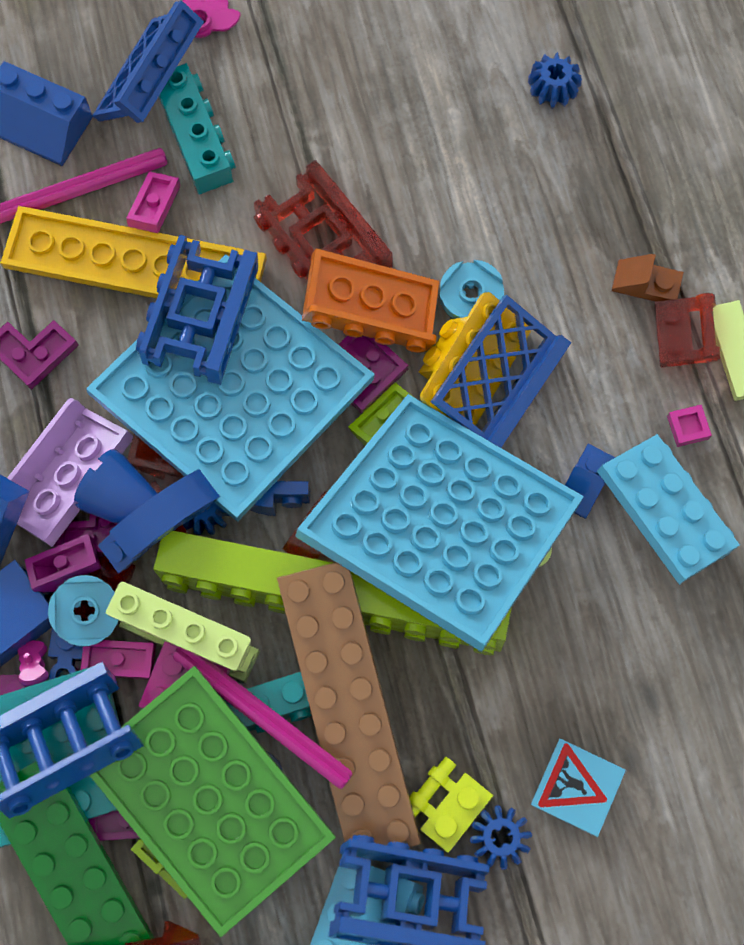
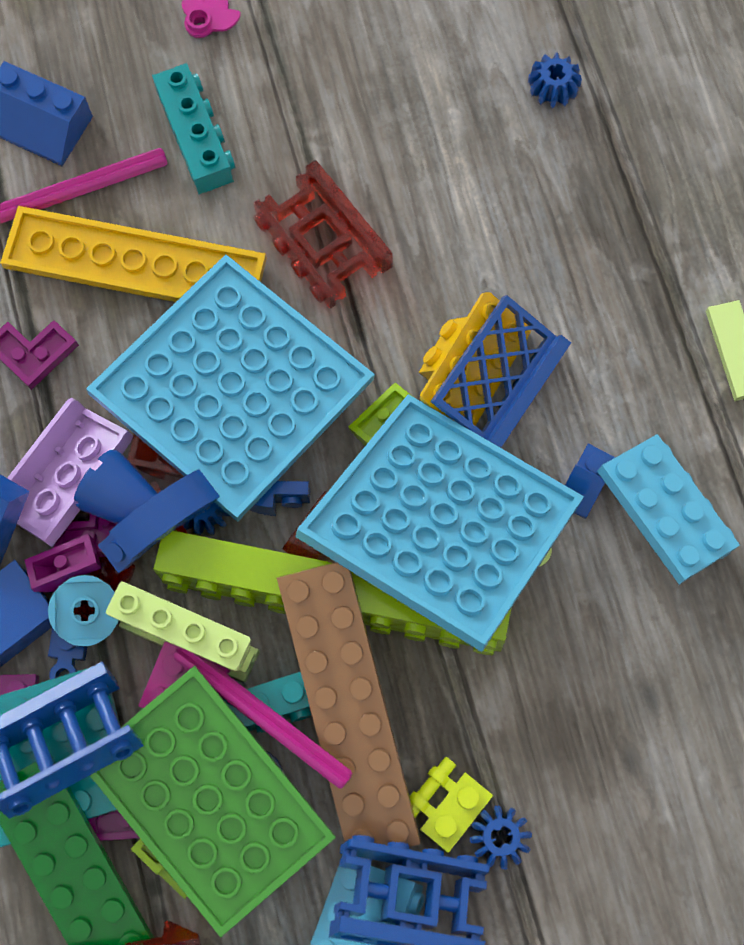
(32, 664): dark pink piece -> none
(122, 658): dark pink plate -> none
(150, 65): blue fence -> none
(153, 202): dark pink plate -> none
(226, 315): blue fence -> none
(371, 301): orange bracket -> none
(381, 361): magenta plate -> none
(468, 275): medium azure plate -> none
(578, 787): medium azure piece -> none
(645, 280): dark orange slope -> none
(676, 334): clear red plate -> none
(689, 425): dark pink plate -> none

